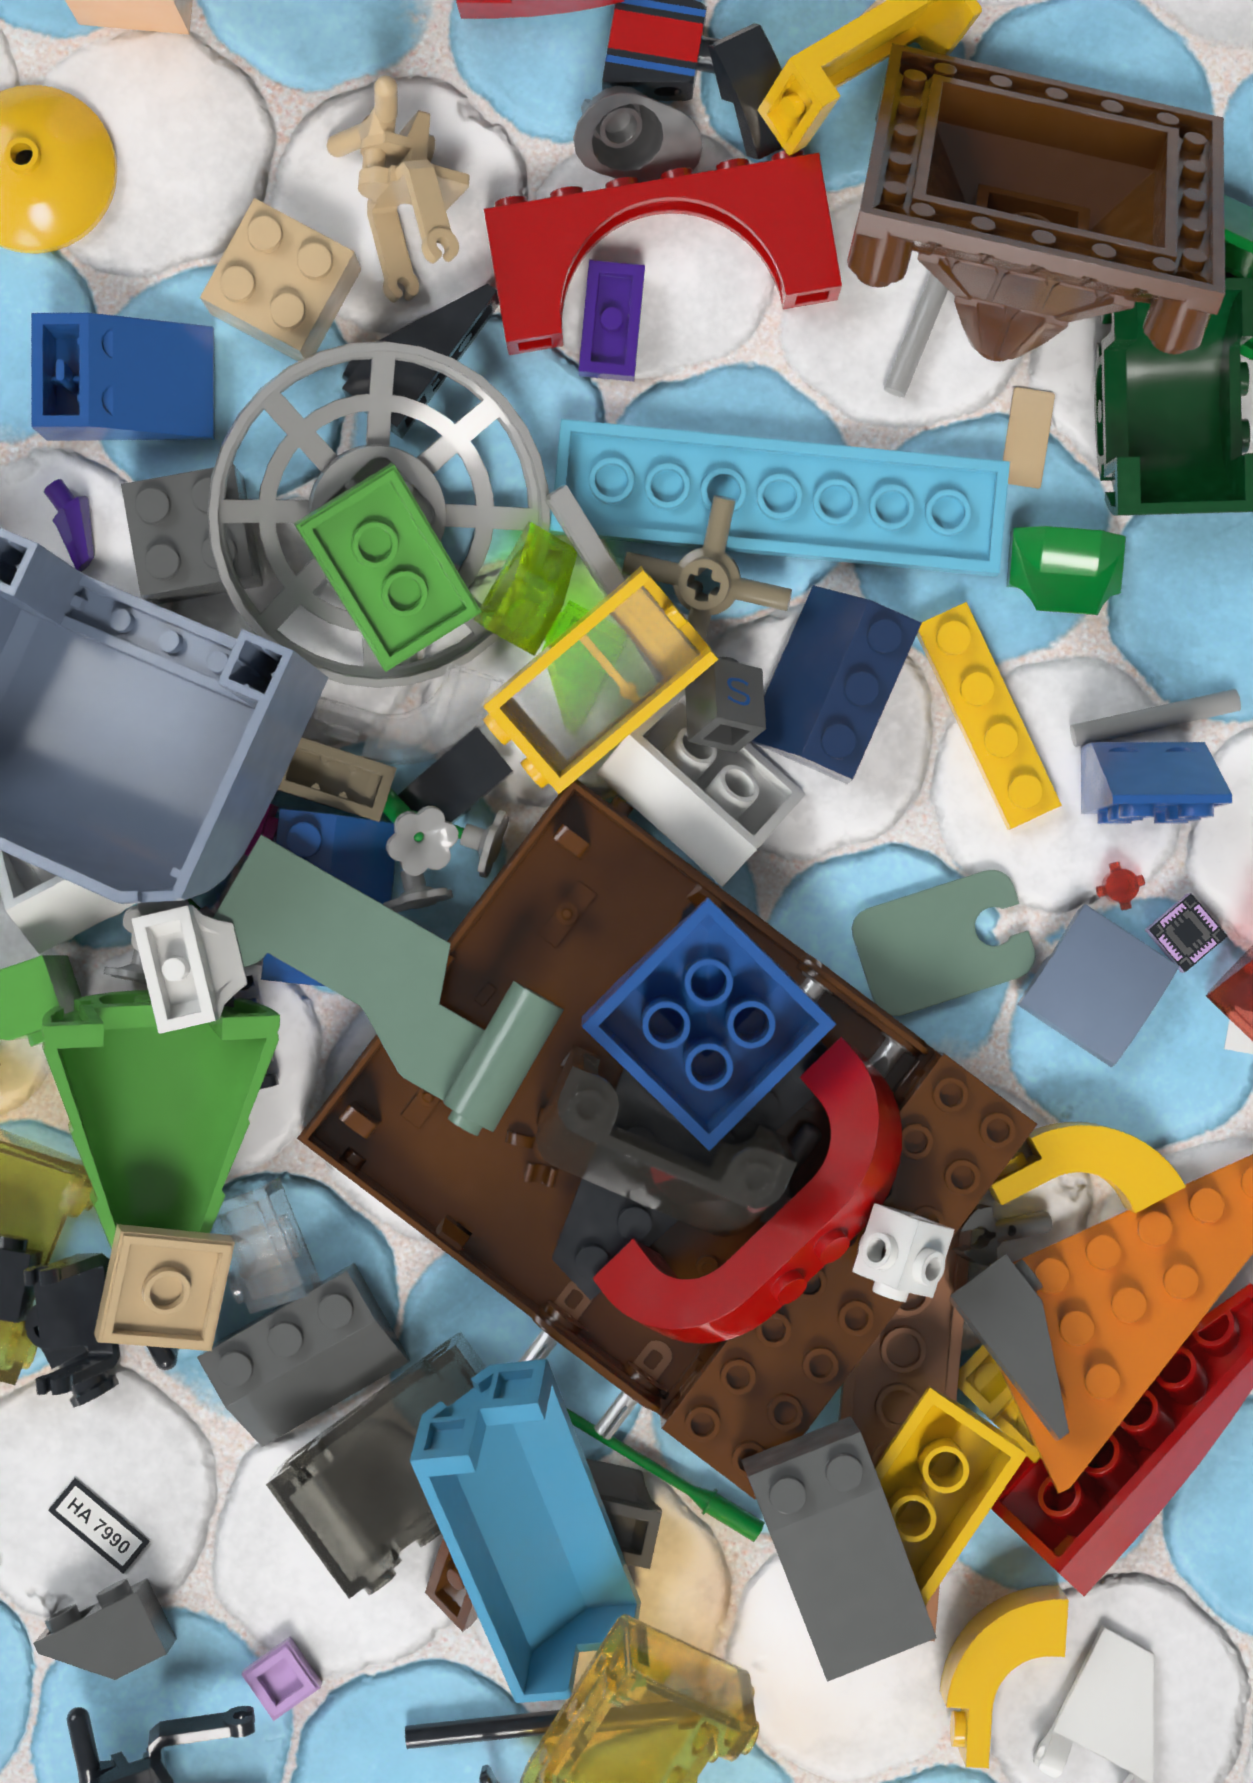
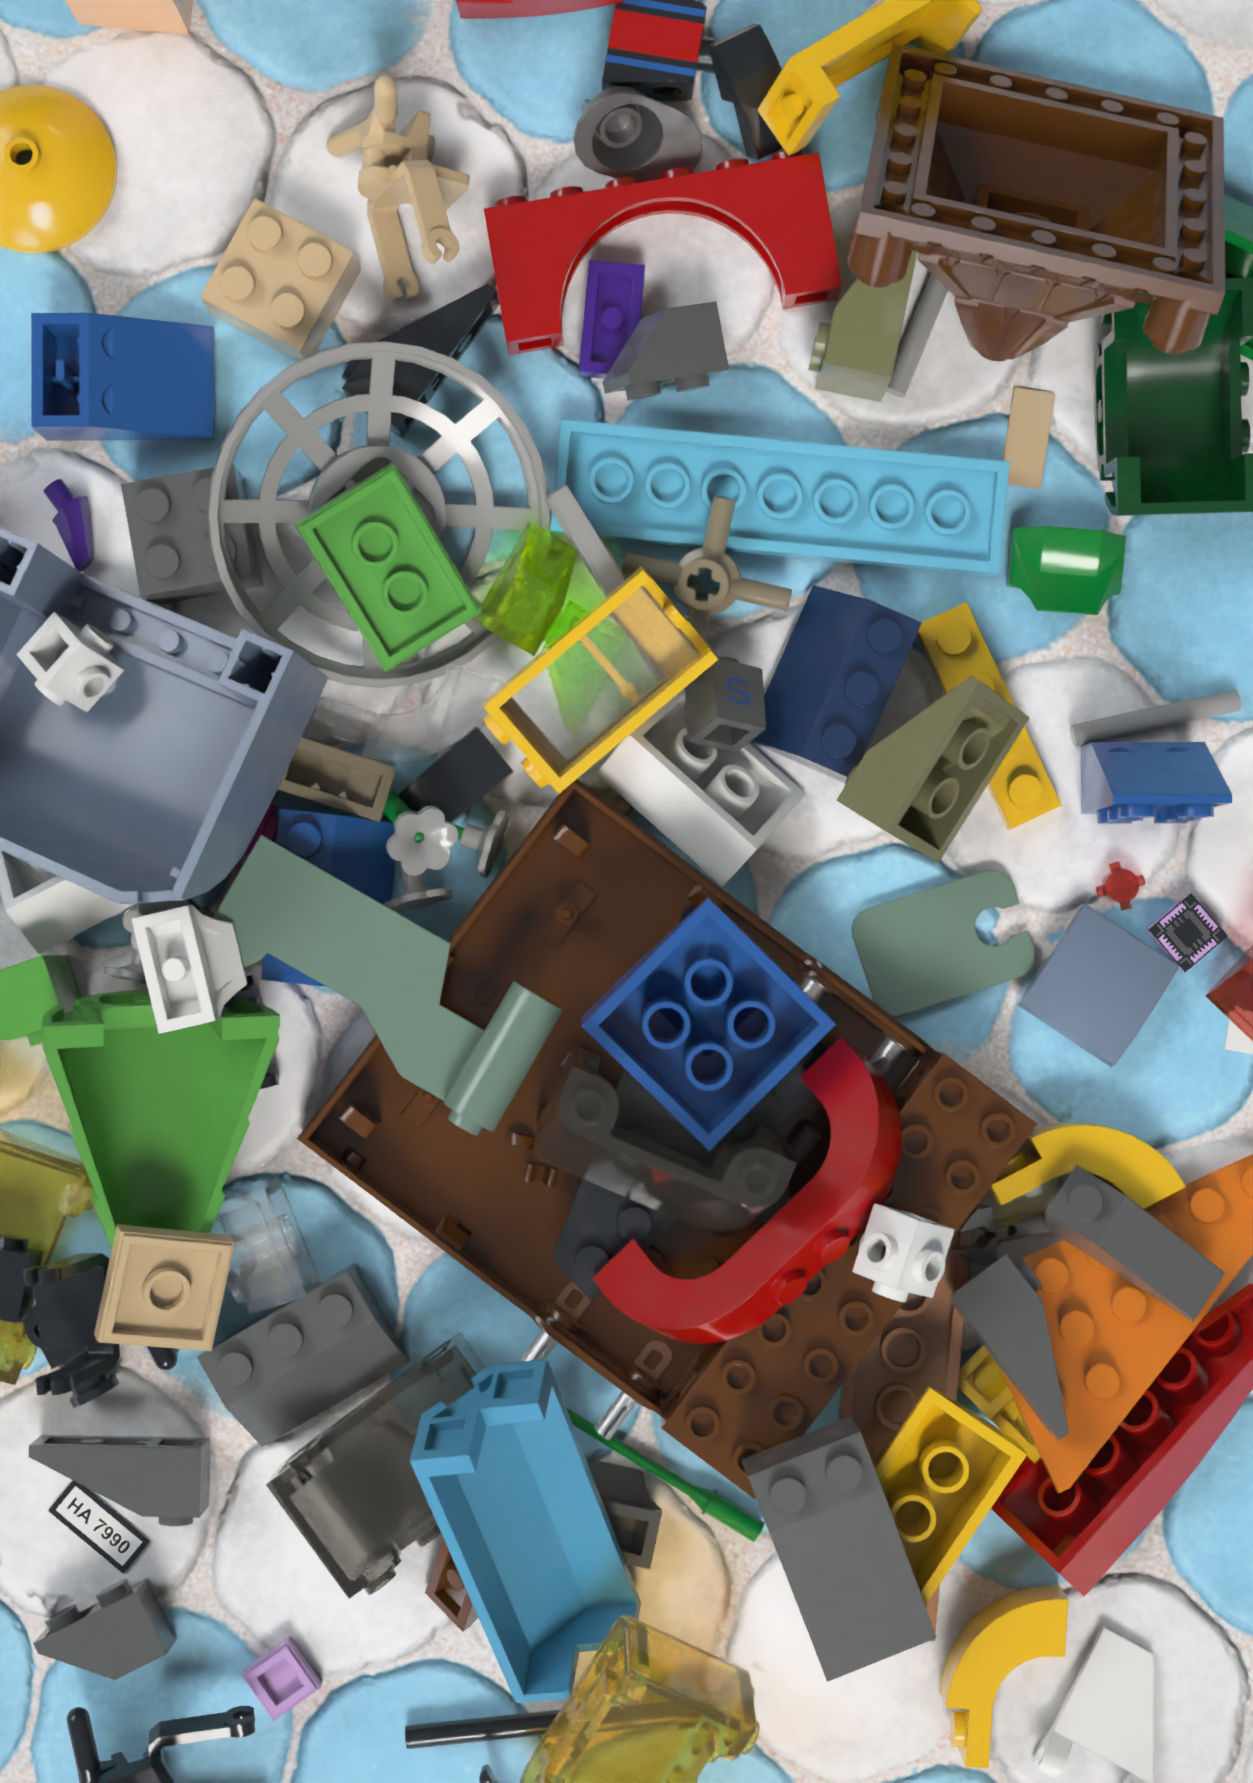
(70, 662): none -> white brick
(140, 1473): none -> dark grey slope
(670, 347): none -> dark grey slope
(861, 342): none -> olive slope
(935, 767): none -> olive slope
(1131, 1243): none -> dark grey slope

